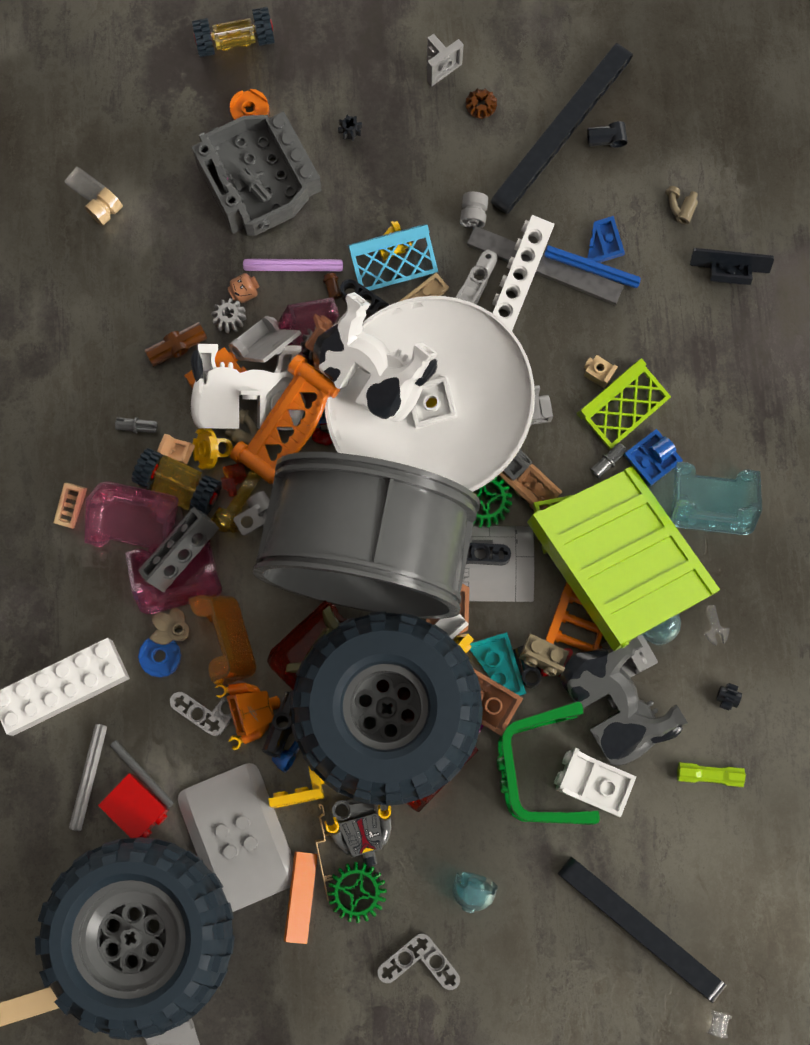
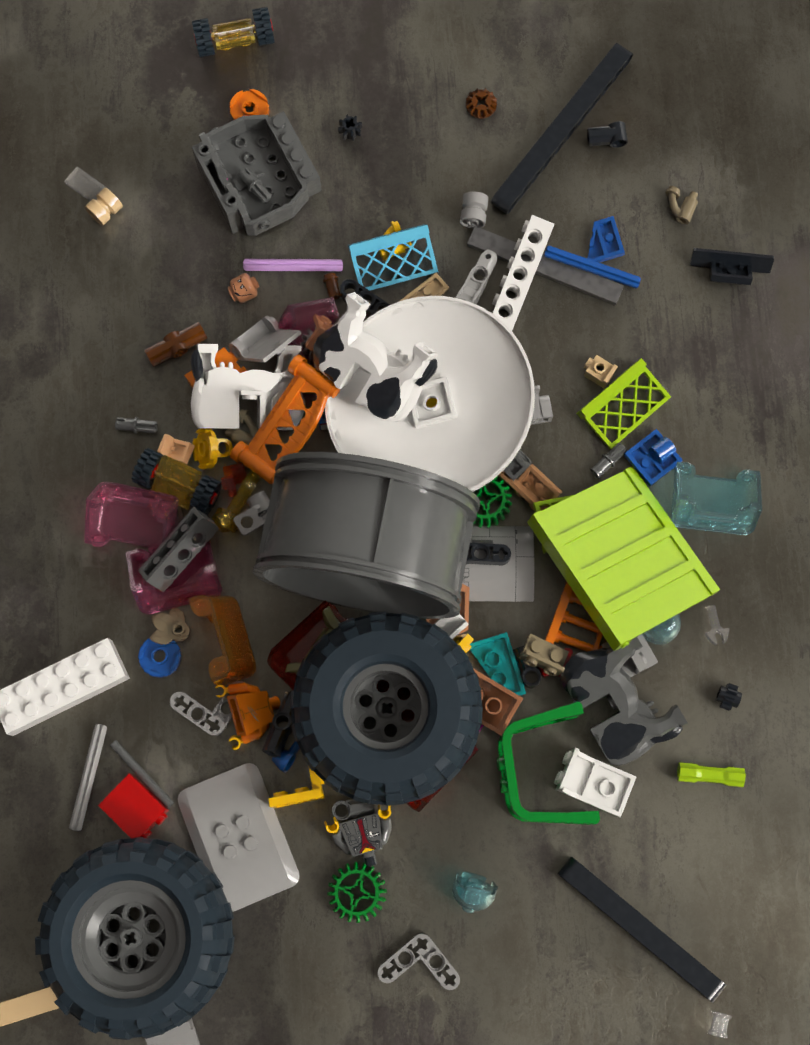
(77, 506): tan slope -> none
(228, 308): light grey gear -> none
(300, 897): tile -> none
(319, 841): tan piece -> none
(321, 437): red arm -> none
(442, 60): light grey bracket -> none

